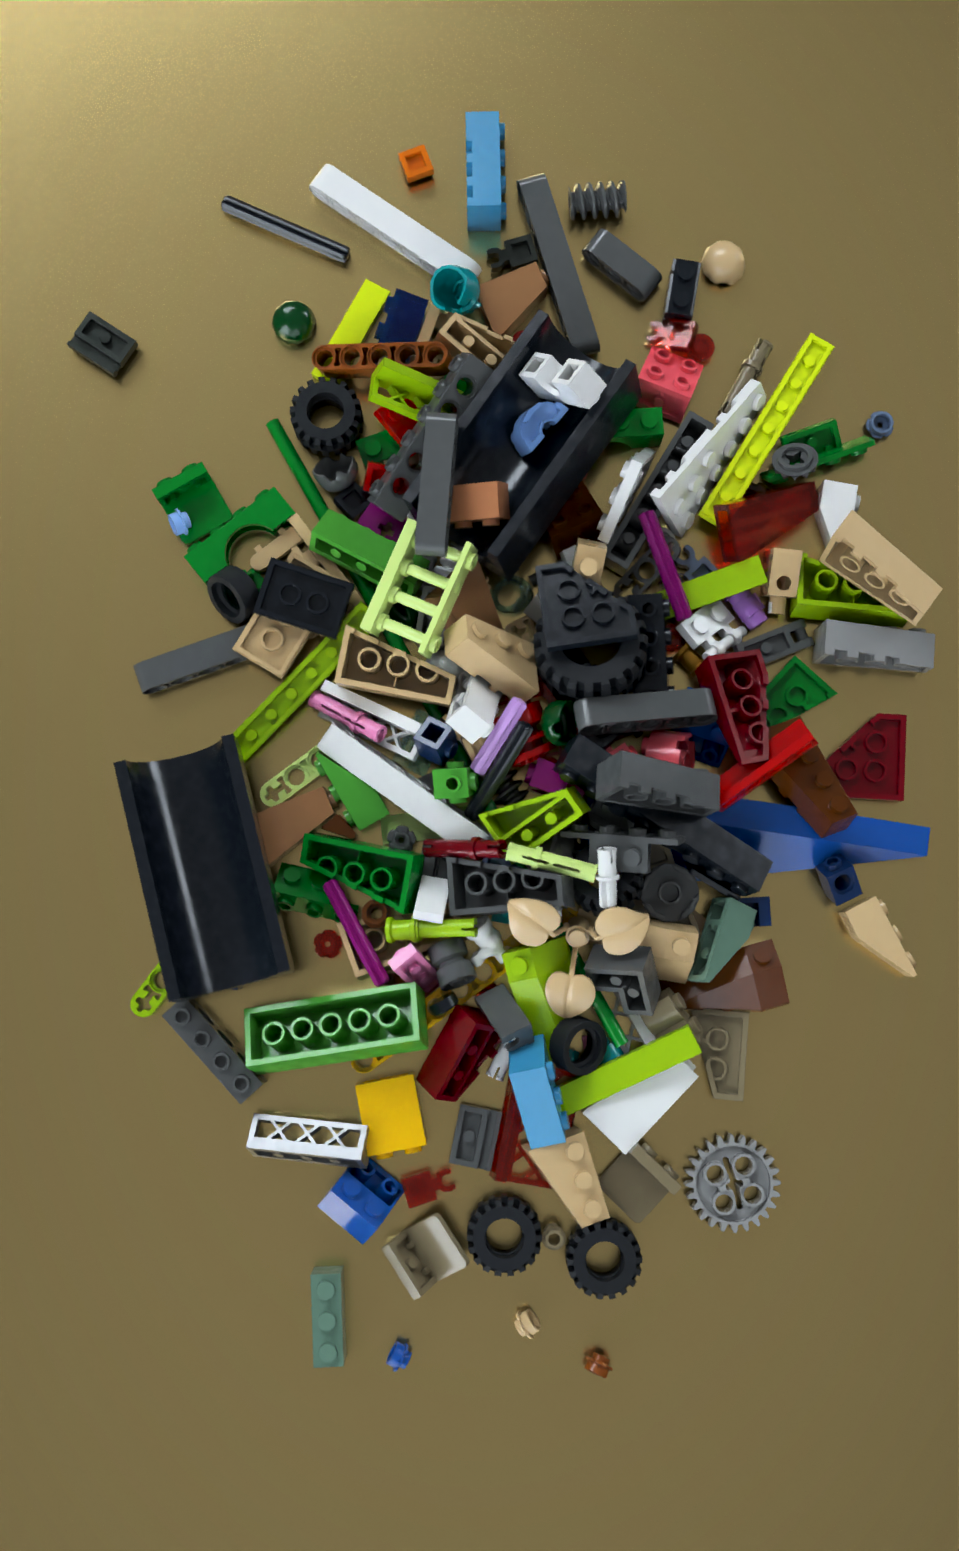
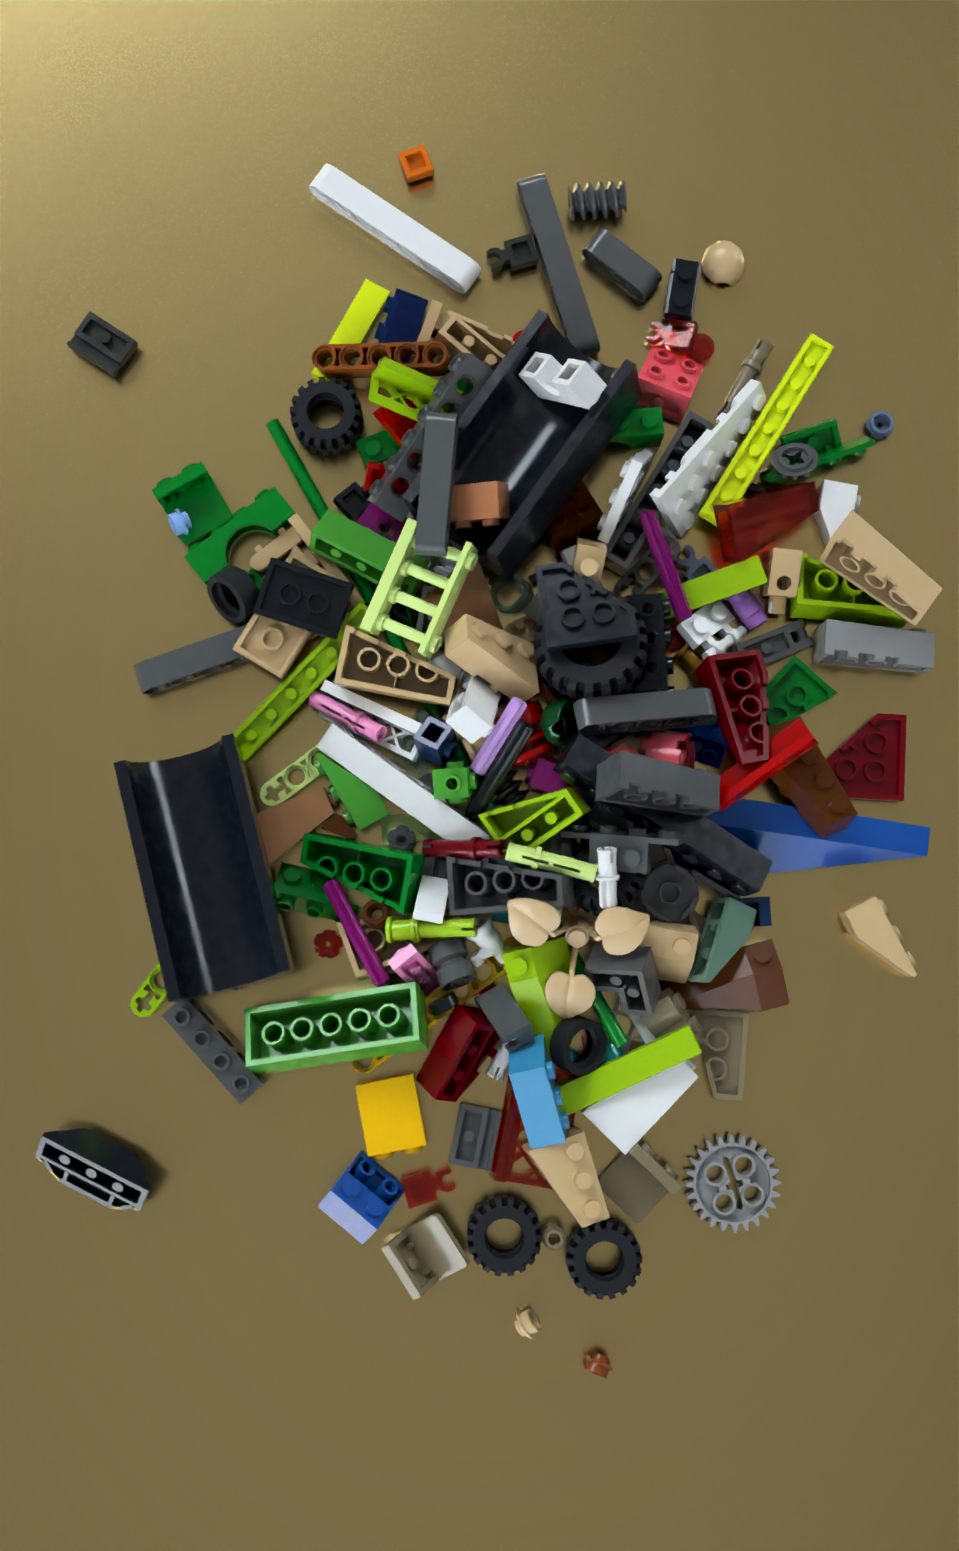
(95, 1167): none -> black wedge
(285, 228): axle -> none
(293, 322): dark green hair -> none
(308, 1152): fence -> none
(328, 1316): sand green brick -> none
(336, 474): dark grey hair -> none
(399, 1356): blue plate -> none
(455, 289): teal helmet -> none
(484, 171): dark azure wedge -> none
(512, 298): medium nougat slope -> none
(528, 428): medium blue cylinder -> none
(838, 879): dark blue brick -> none

